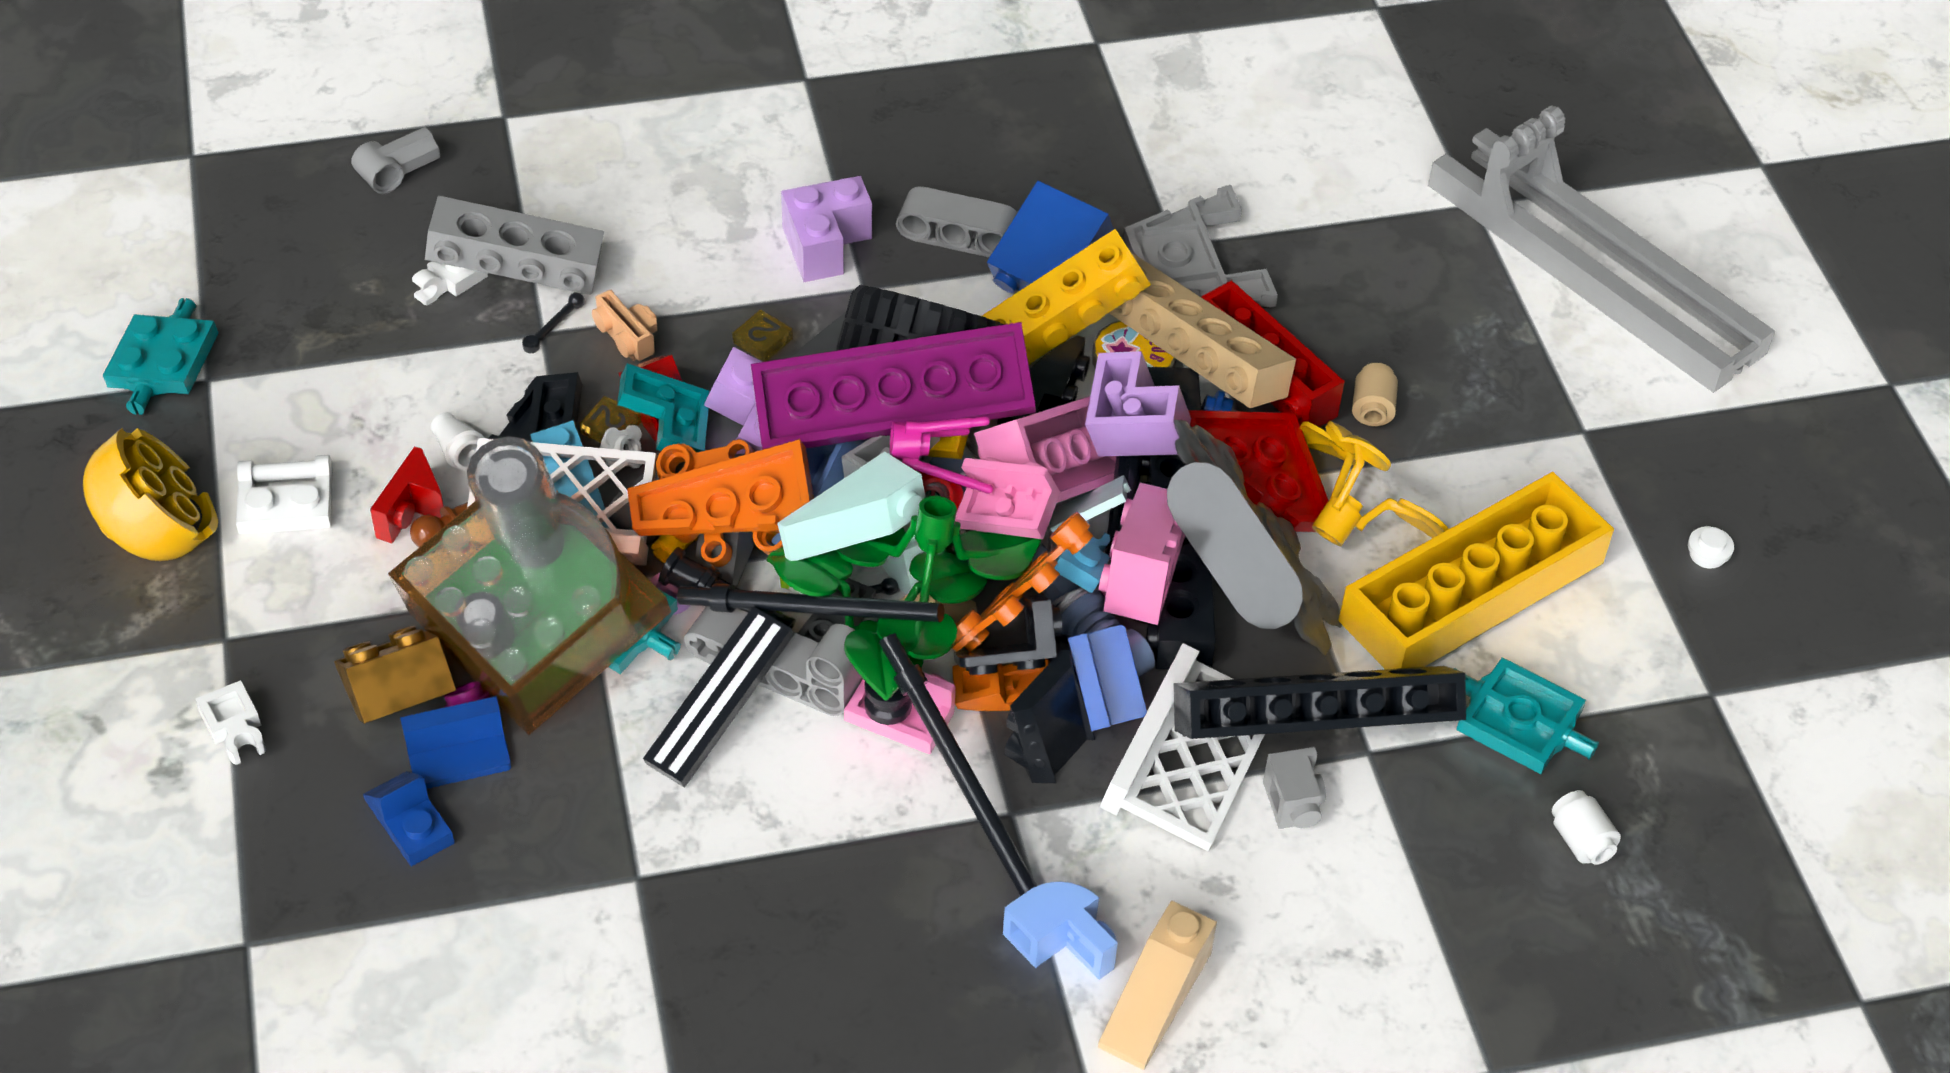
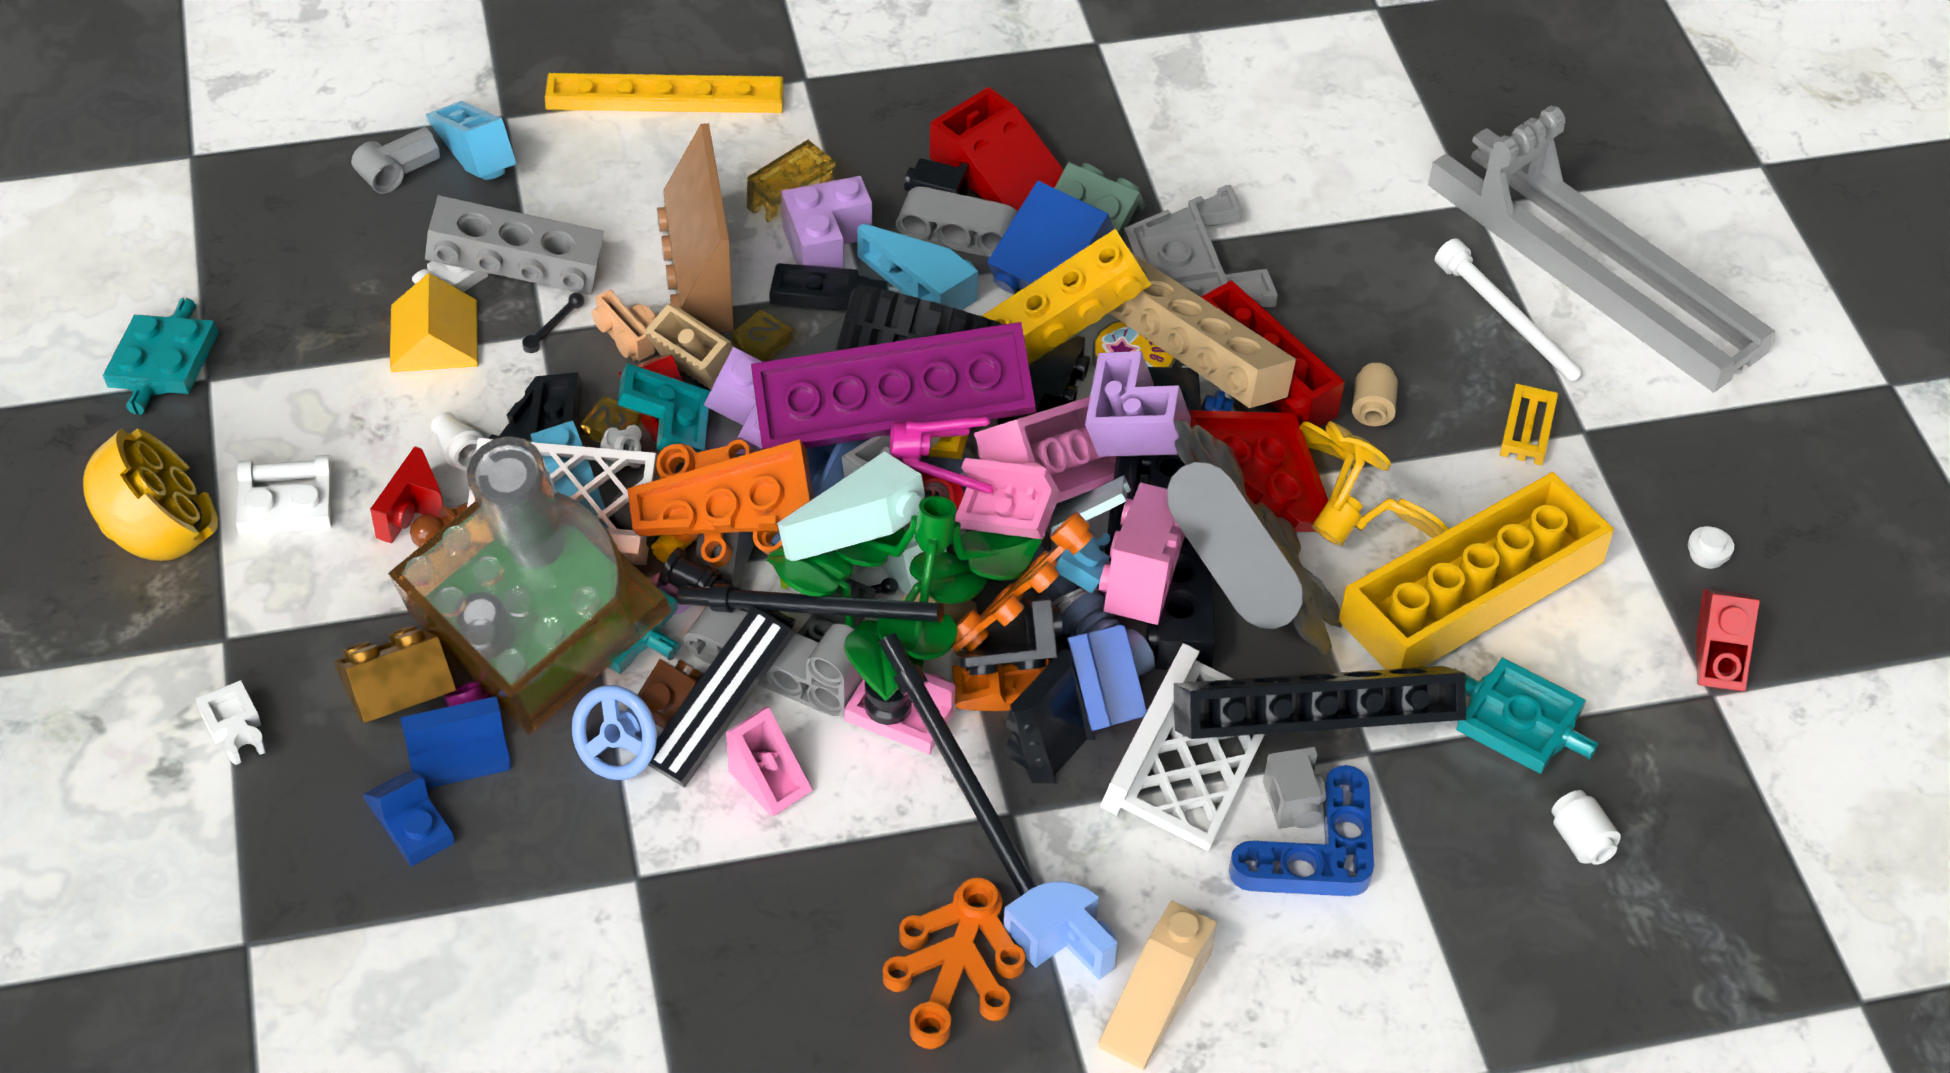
(433, 328): none -> yellow slope
(474, 138): none -> medium azure slope
(635, 726): none -> light blue piece
(664, 93): none -> yellow tile
(668, 689): none -> reddish brown bracket
(692, 344): none -> tan brick
(697, 236): none -> medium nougat slope
(765, 763): none -> bright pink slope
(791, 170): none -> clear yellow hinge
(817, 286): none -> black hinge
(918, 267): none -> medium azure slope
(938, 176): none -> black brick
(956, 955): none -> orange plant
(998, 146): none -> red slope
(1115, 198): none -> sand green bracket
(1326, 858): none -> blue beam
(1456, 259): none -> white piece
(1523, 447): none -> yellow tile
(1725, 638): none -> slope

